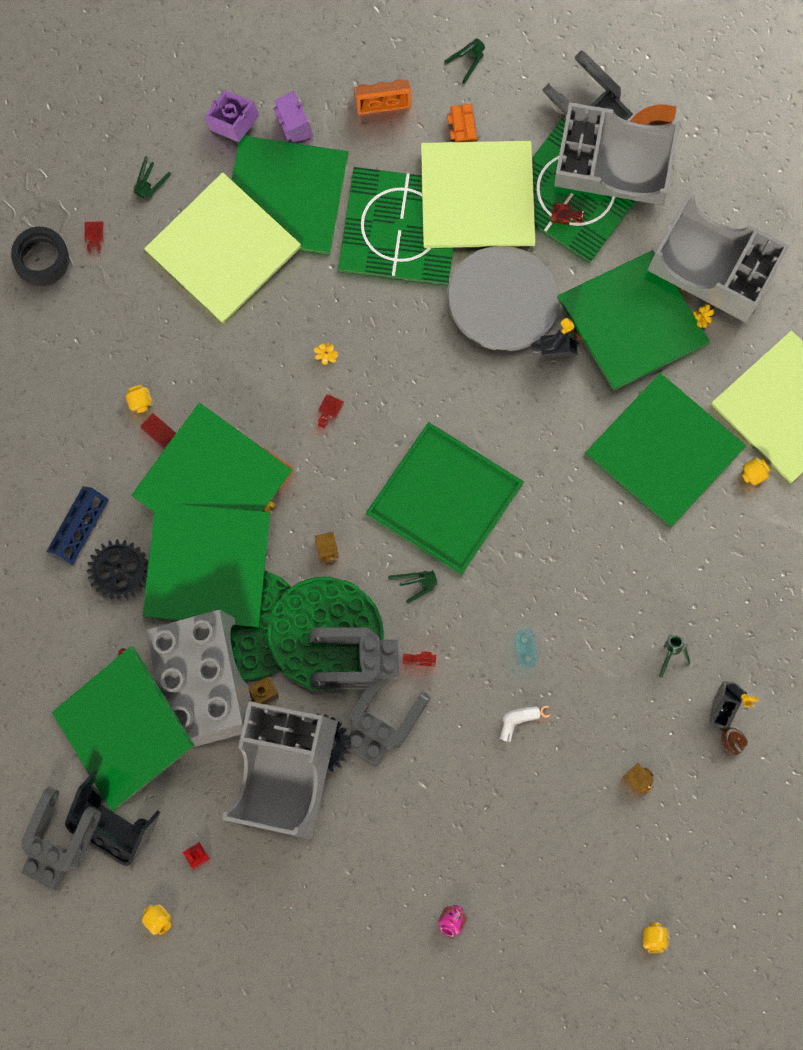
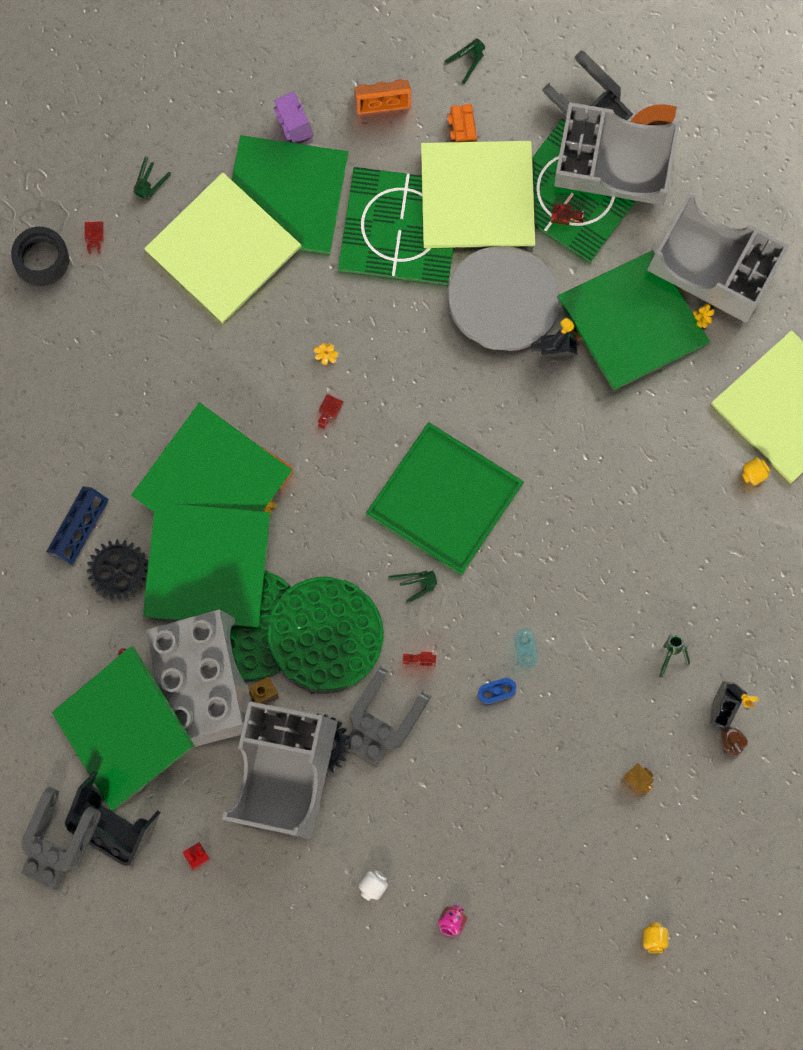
(138, 398): yellow head -> none
(156, 919): yellow head -> none
(158, 430): clear red plate -> none
(231, 115): medium lavender brick -> none
(327, 547): pearl gold brick -> none
(373, 885): none -> white head
(376, 658): dark grey plate -> none
(496, 690): none -> blue plate
(519, 716): white arm -> none
(665, 450): green tile -> none

